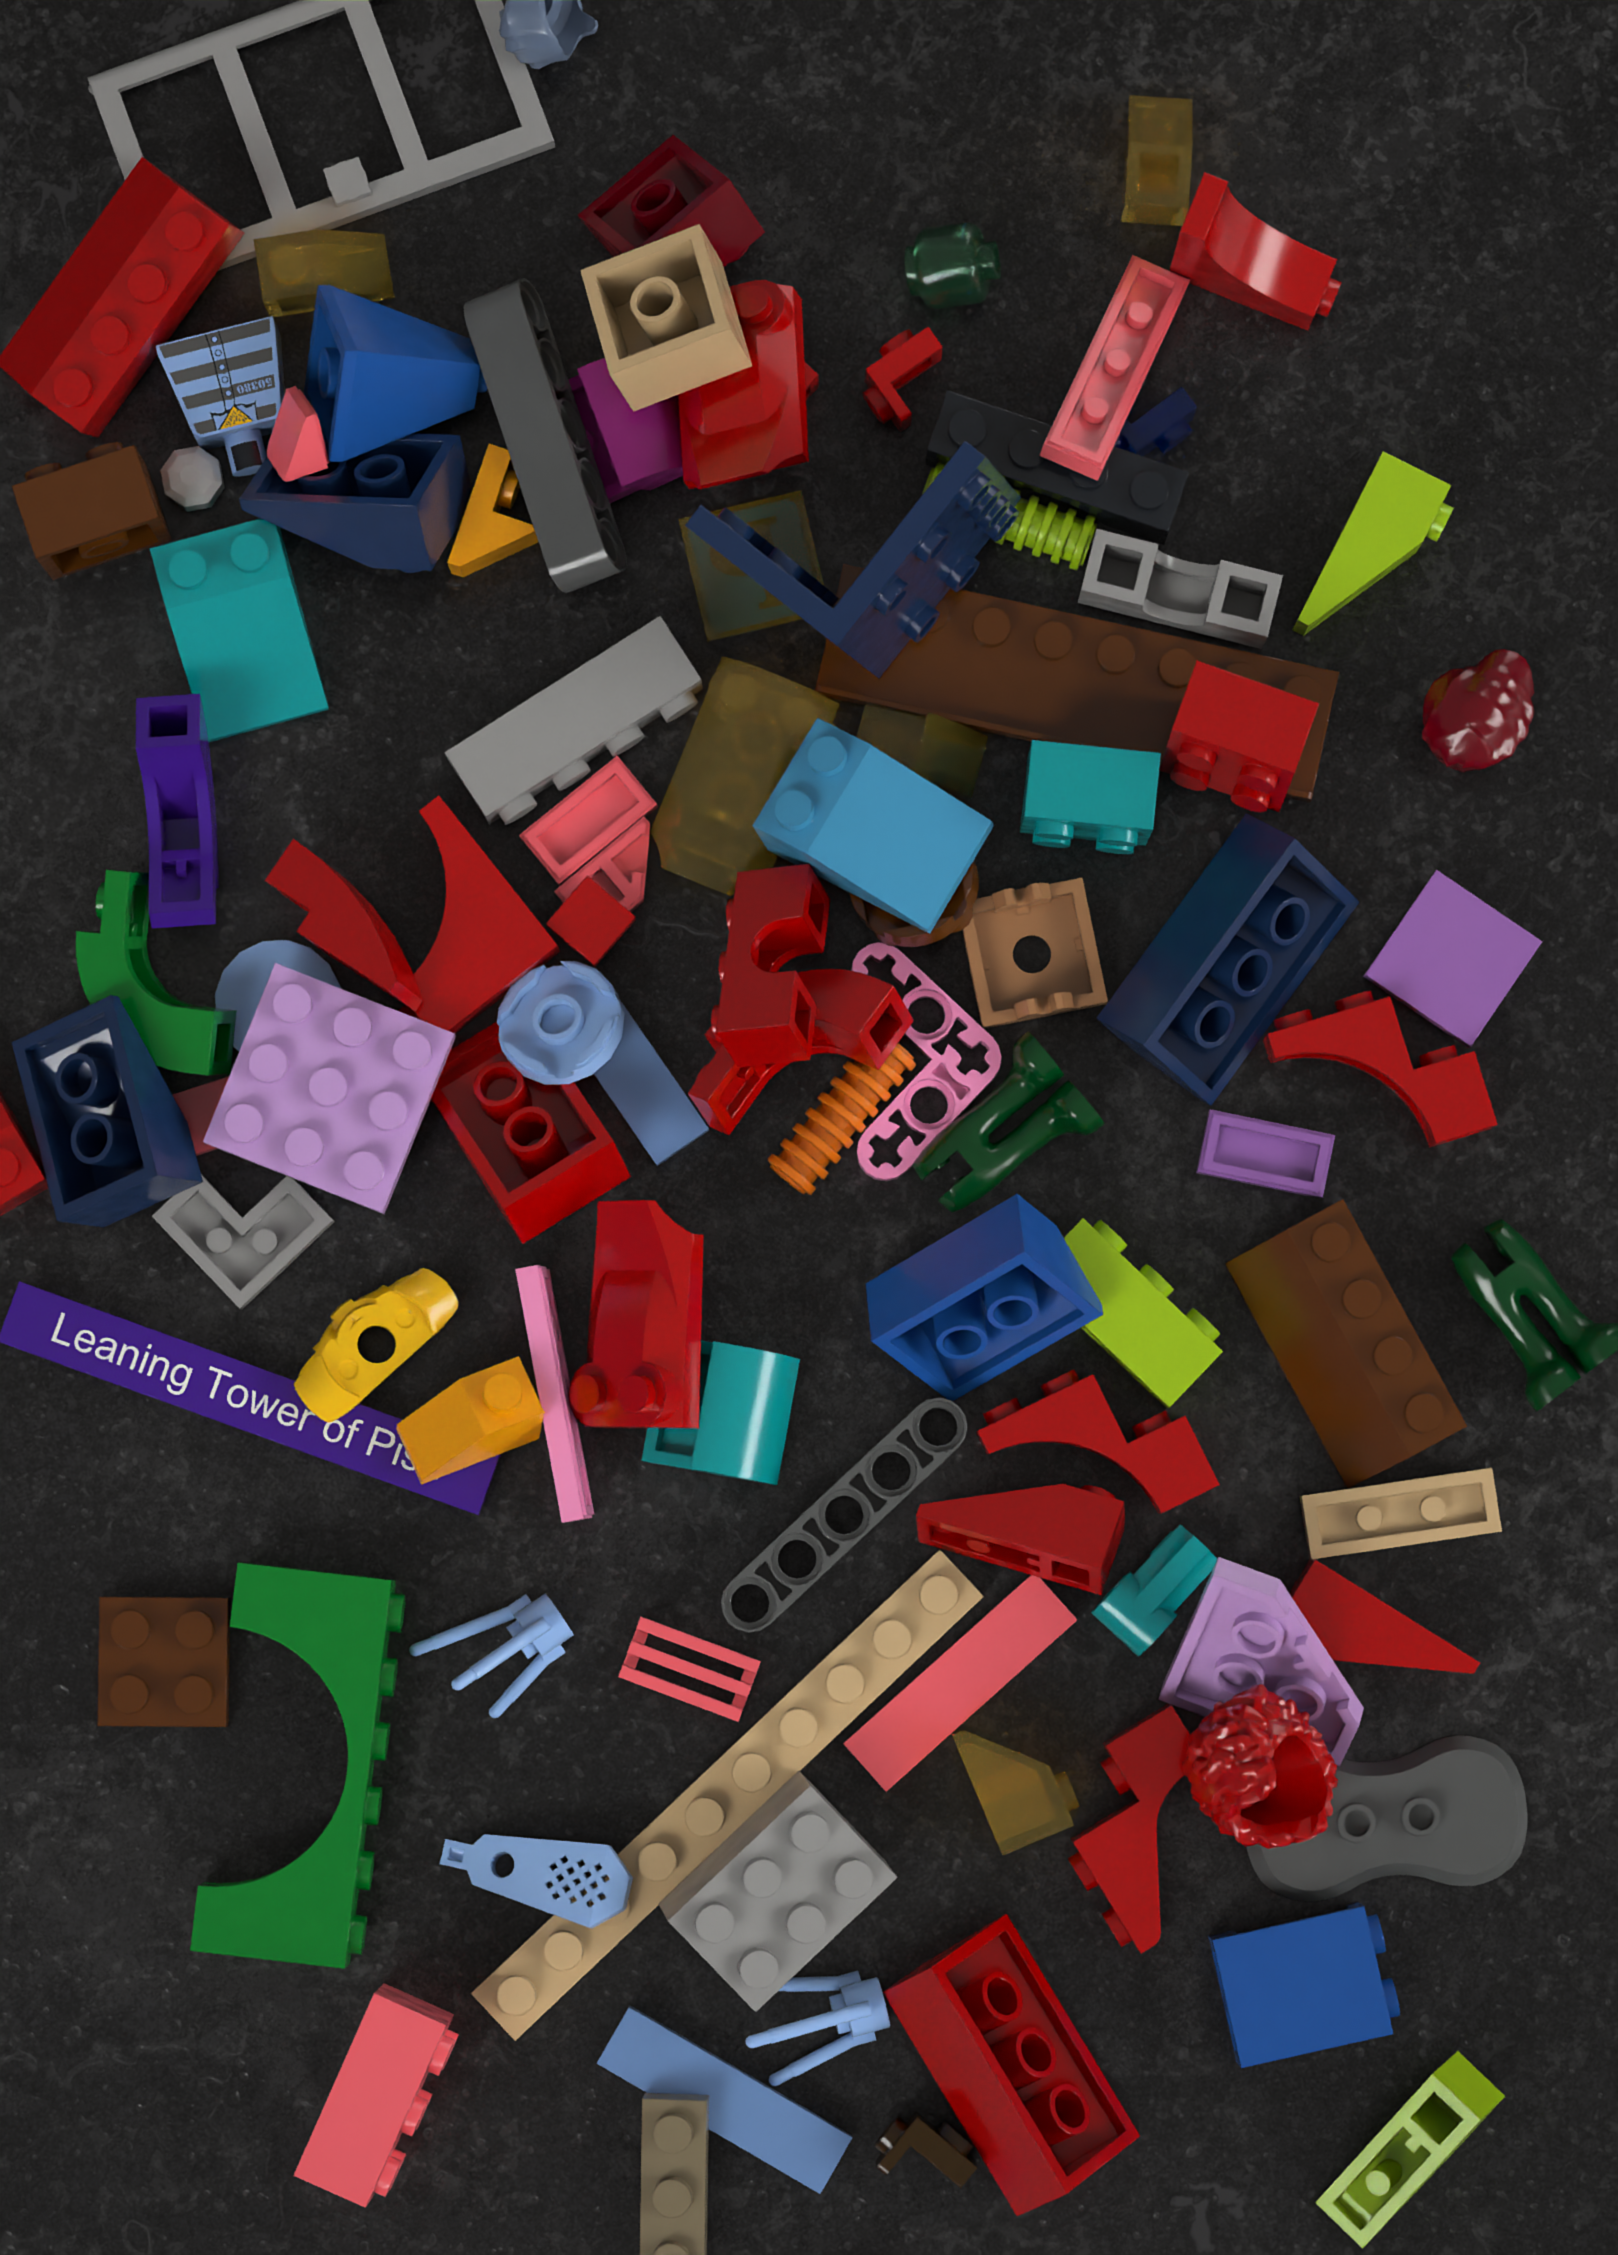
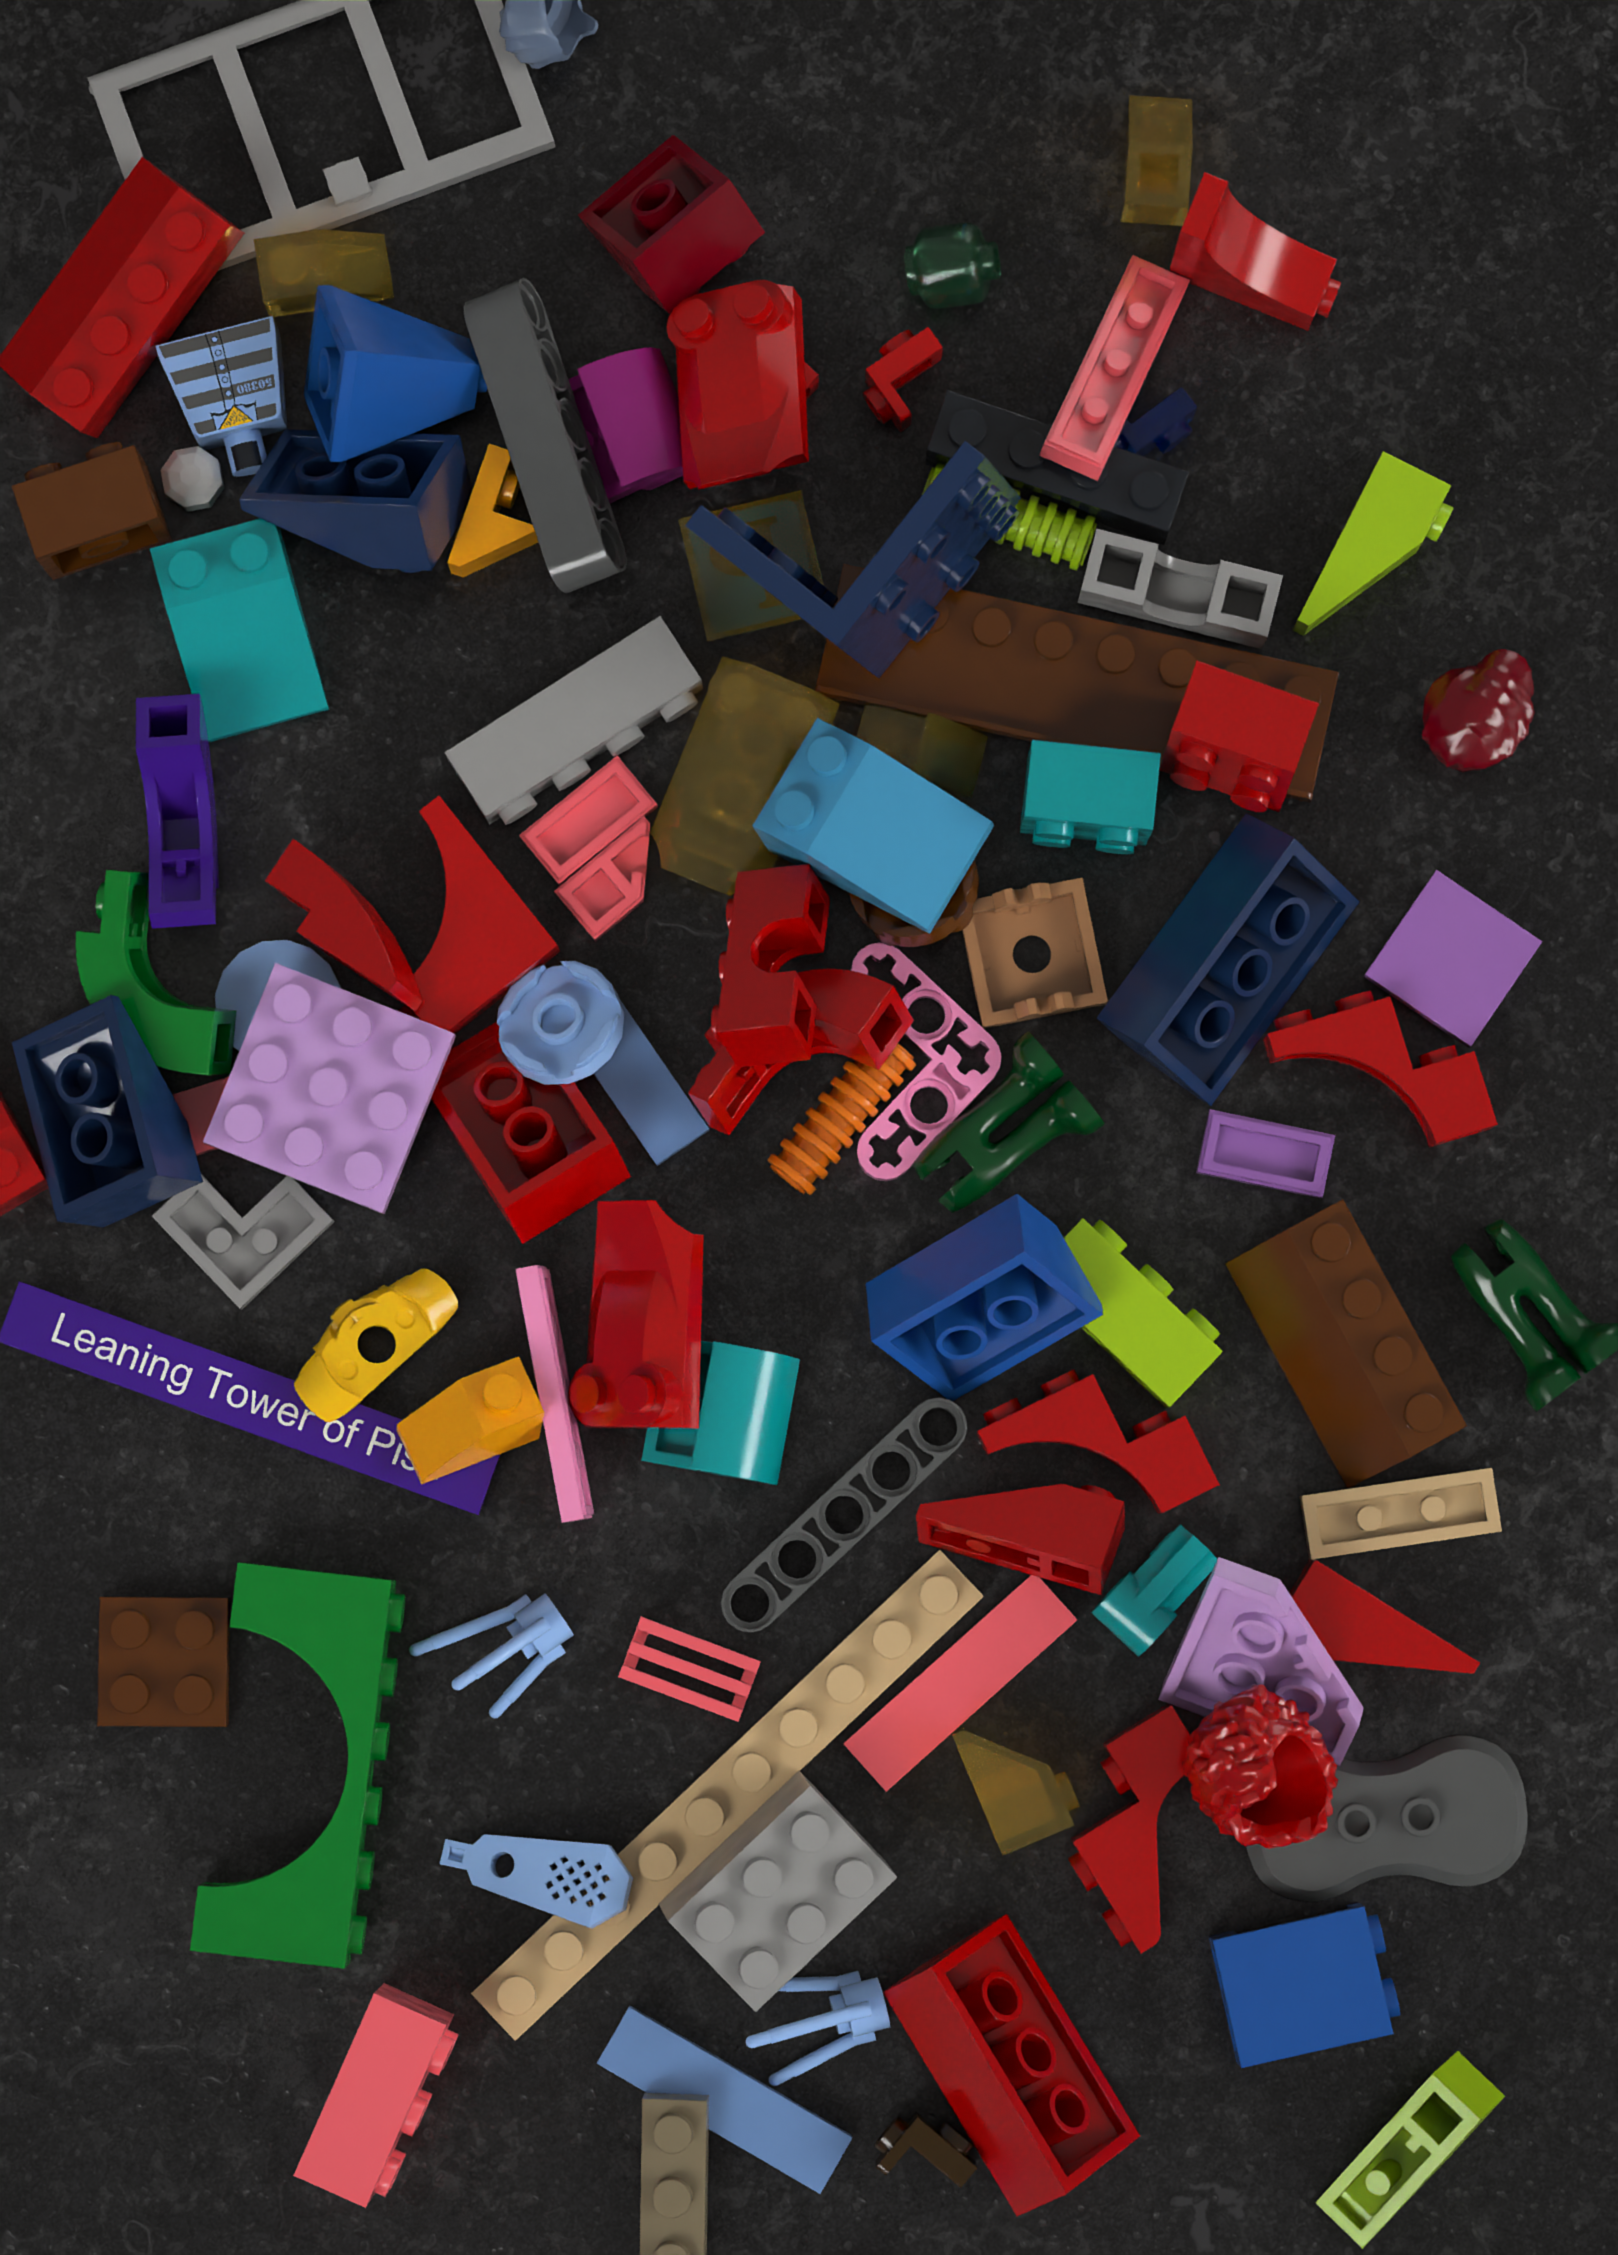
(297, 438): coral slope -> none
(591, 921): red tile -> none
(666, 318): tan brick -> none

